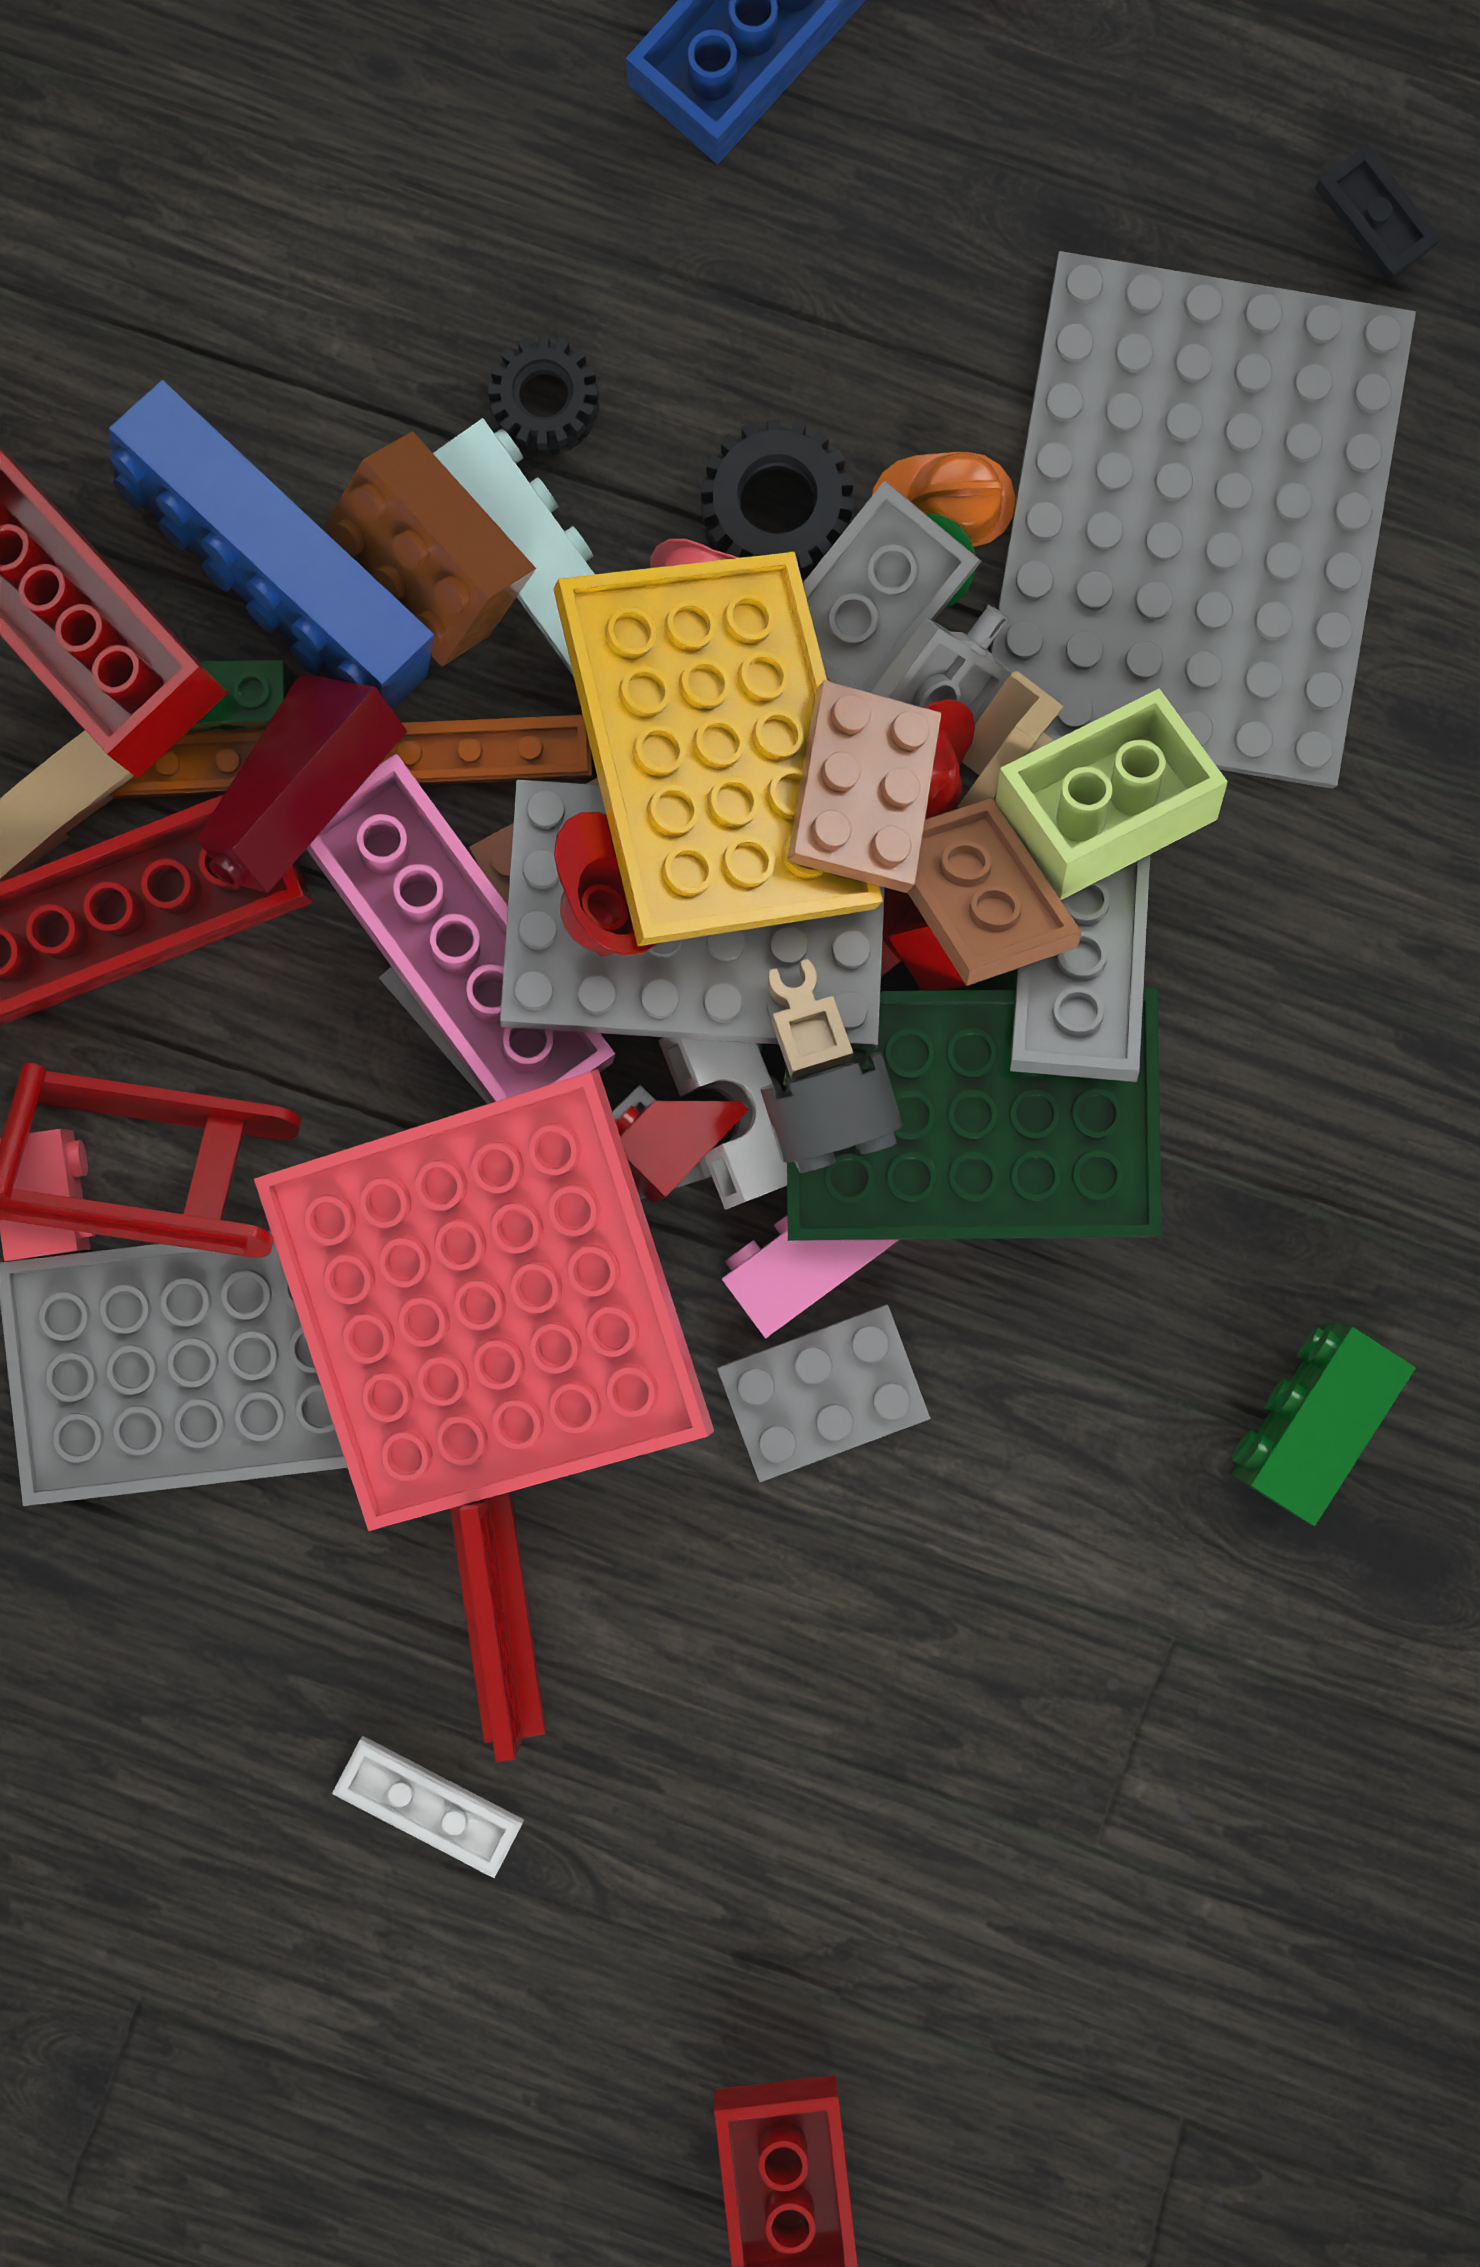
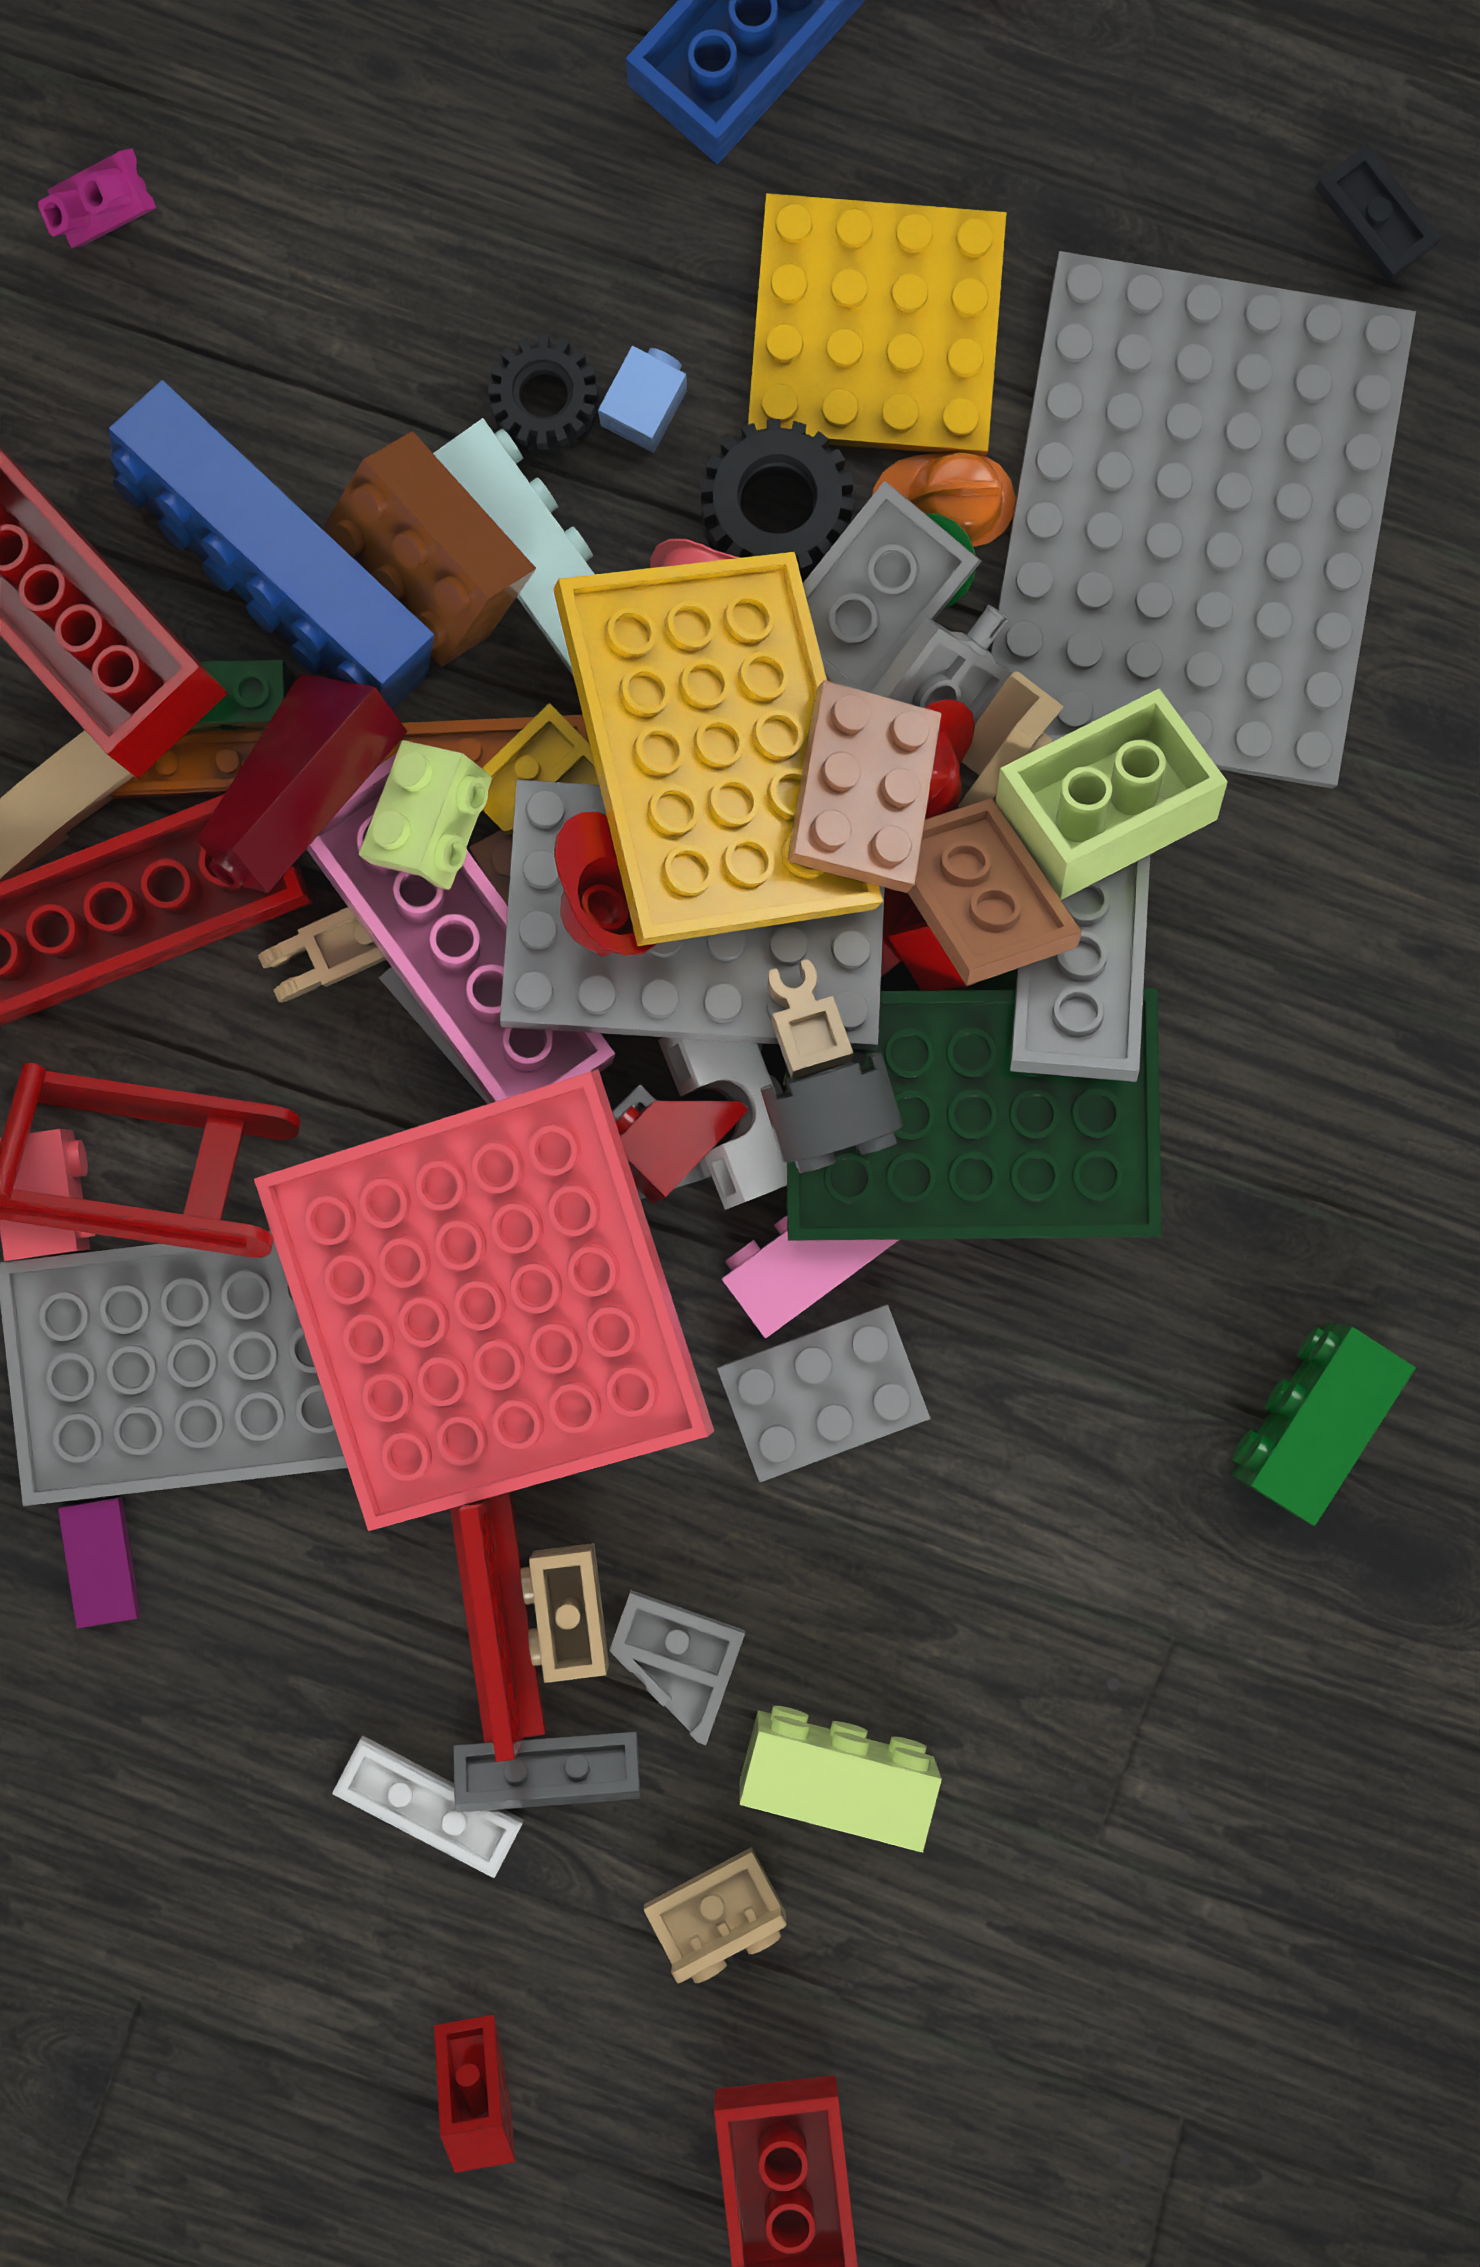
(96, 200): none -> dark pink hips
(99, 1562): none -> magenta tile
(336, 948): none -> tan hinge
(426, 813): none -> yellowish green bracket
(473, 2094): none -> red slope
(541, 751): none -> yellow wing
(548, 1773): none -> dark grey plate
(568, 1613): none -> tan brick
(644, 397): none -> light blue brick
(678, 1658): none -> light grey wing
(717, 1917): none -> tan bracket
(840, 1778): none -> yellowish green brick
(878, 322): none -> yellow plate

